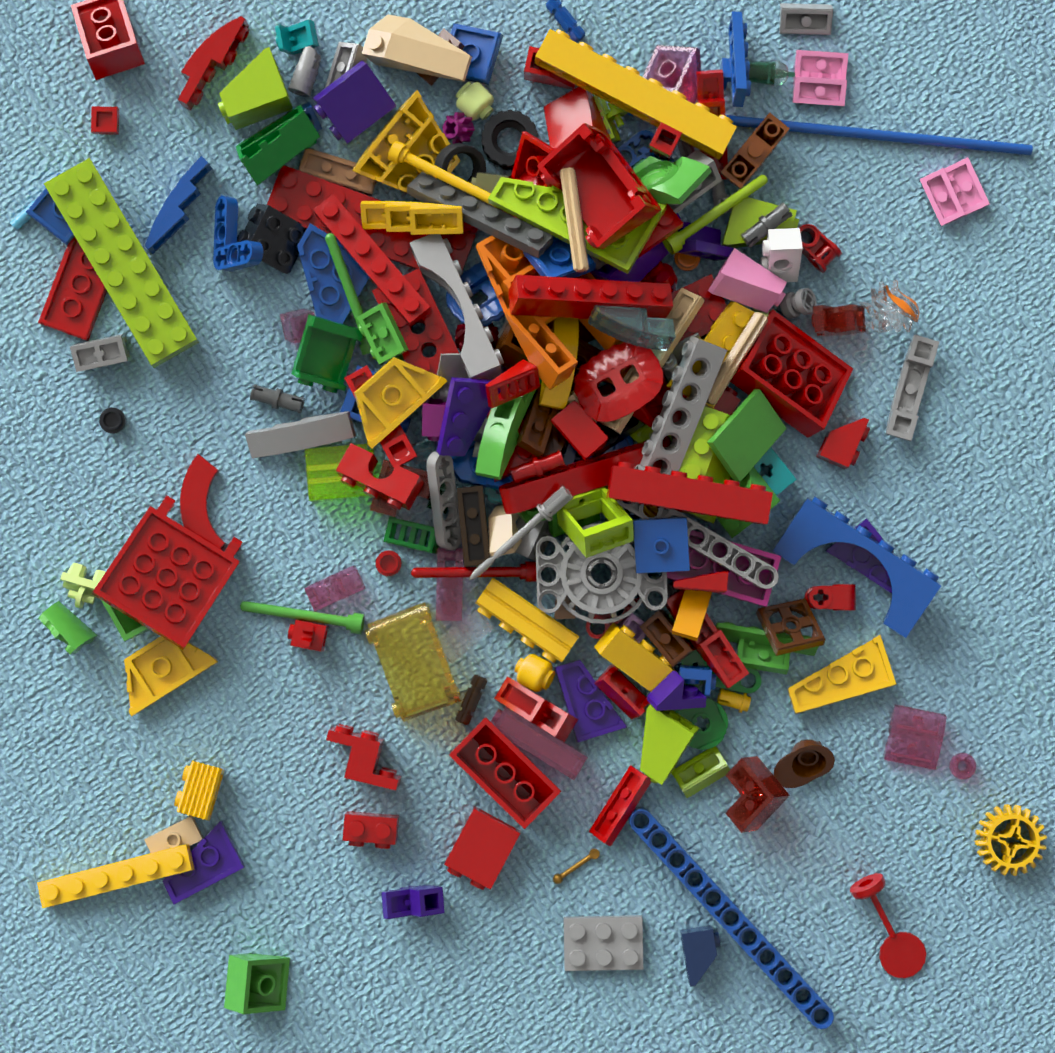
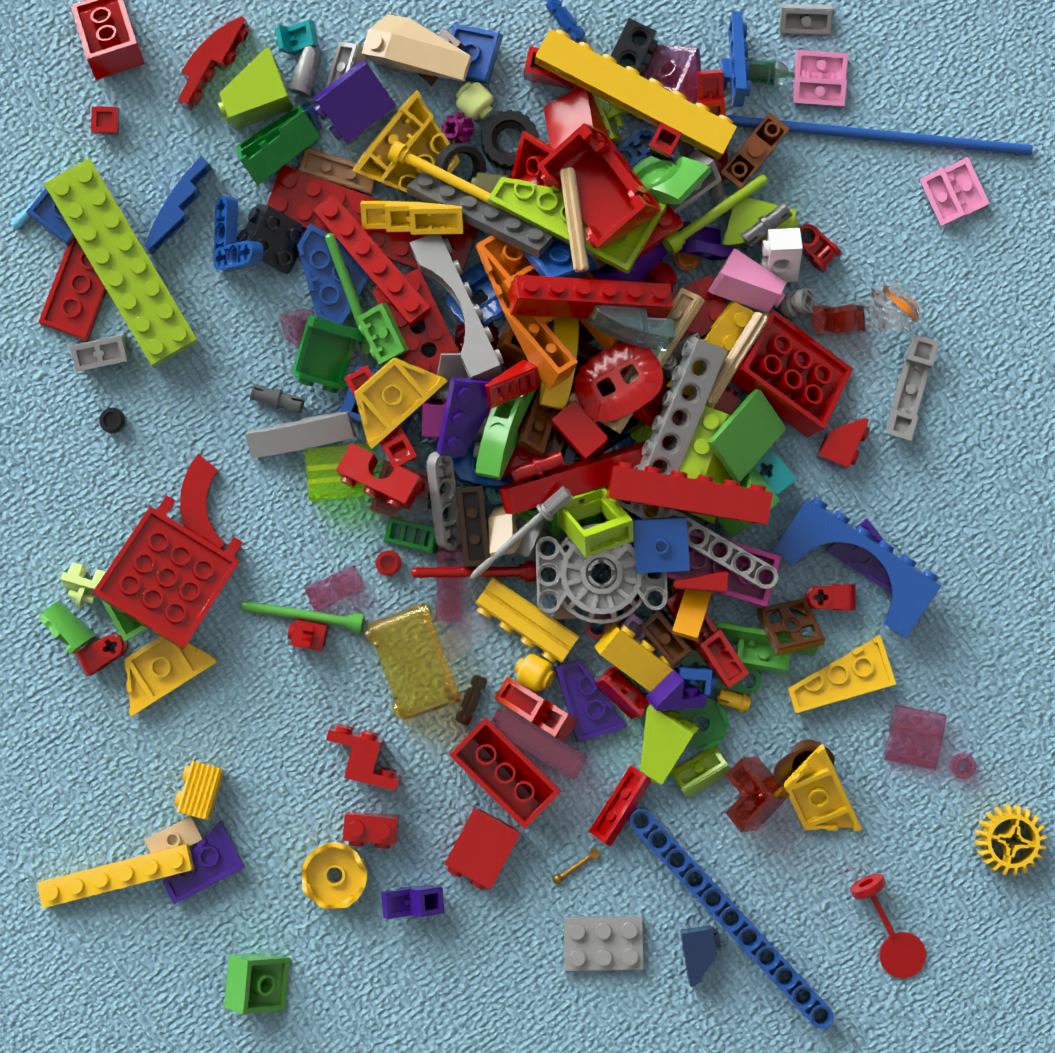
(98, 654): none -> red piece
(326, 892): none -> yellow plate
(637, 53): none -> black brick
(820, 795): none -> yellow wing

